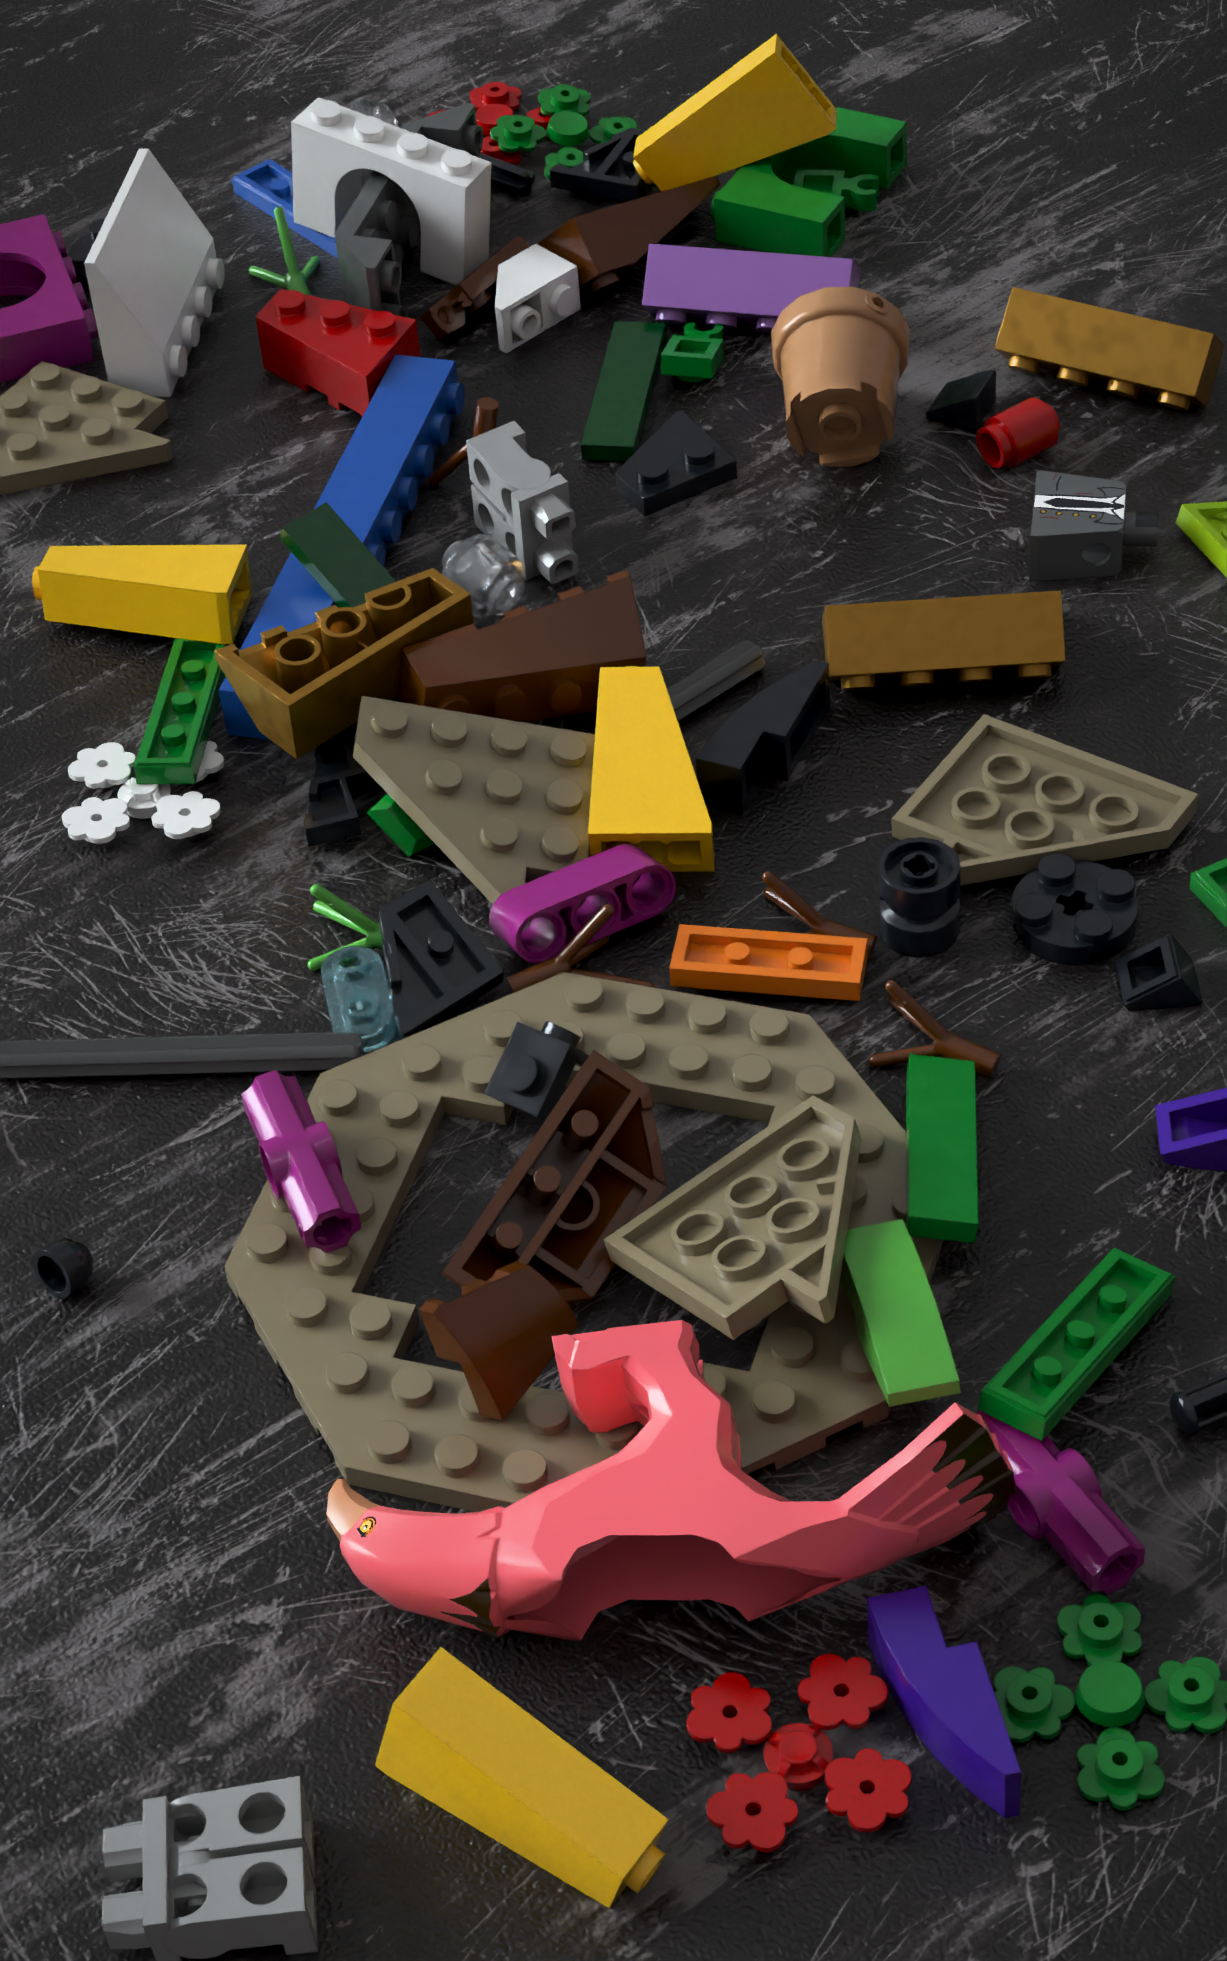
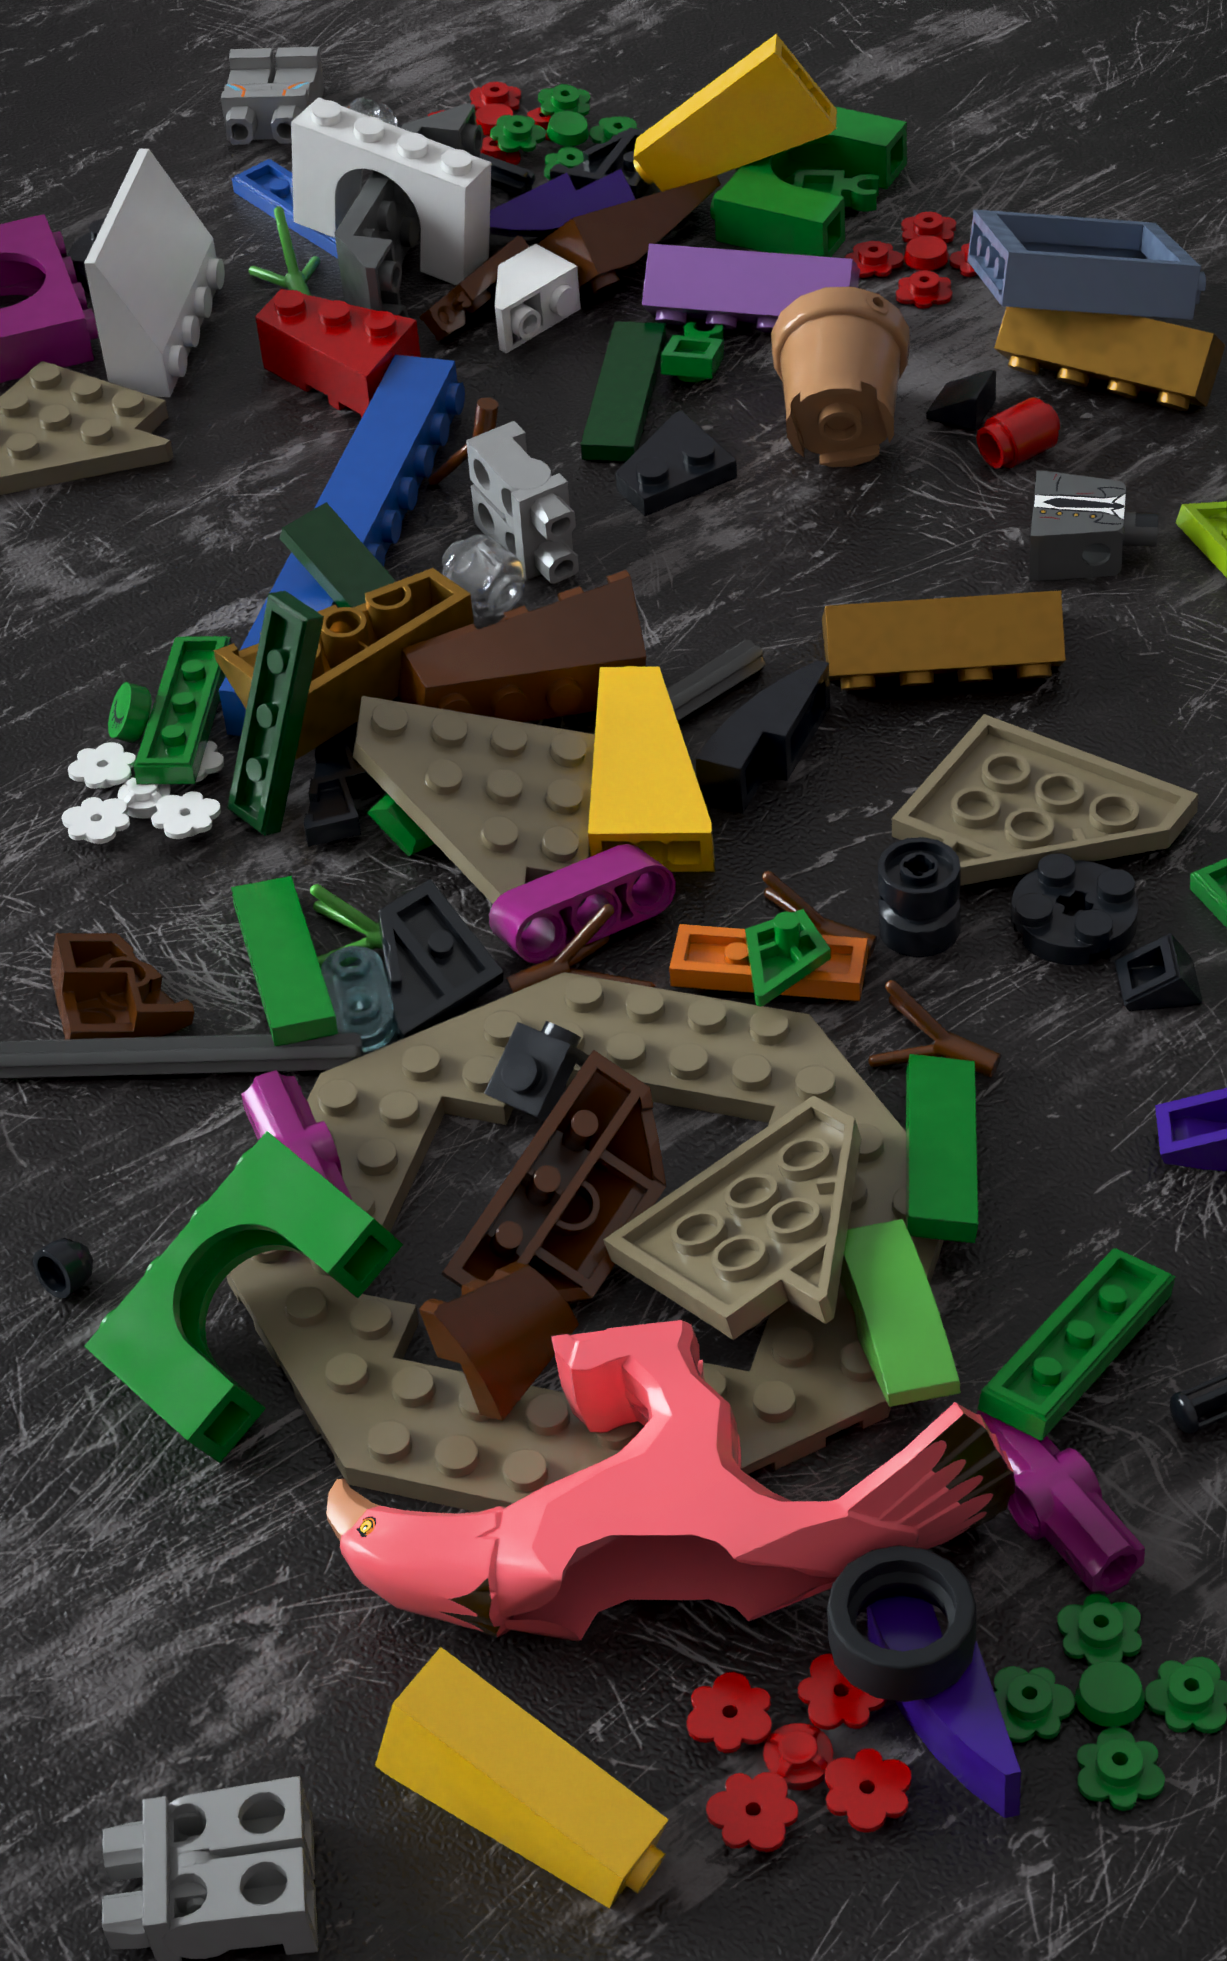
(110, 991): none -> reddish brown slope
(129, 712): none -> green tile
(148, 589): yellow slope -> none
(159, 1329): none -> green arch
(265, 102): none -> light grey hips
(275, 712): none -> dark green tile
(284, 961): none -> green tile
(555, 203): none -> dark purple slope
(783, 953): none -> green piece
(896, 1673): none -> black tyre
(925, 251): none -> red plant
(1084, 265): none -> sand blue window

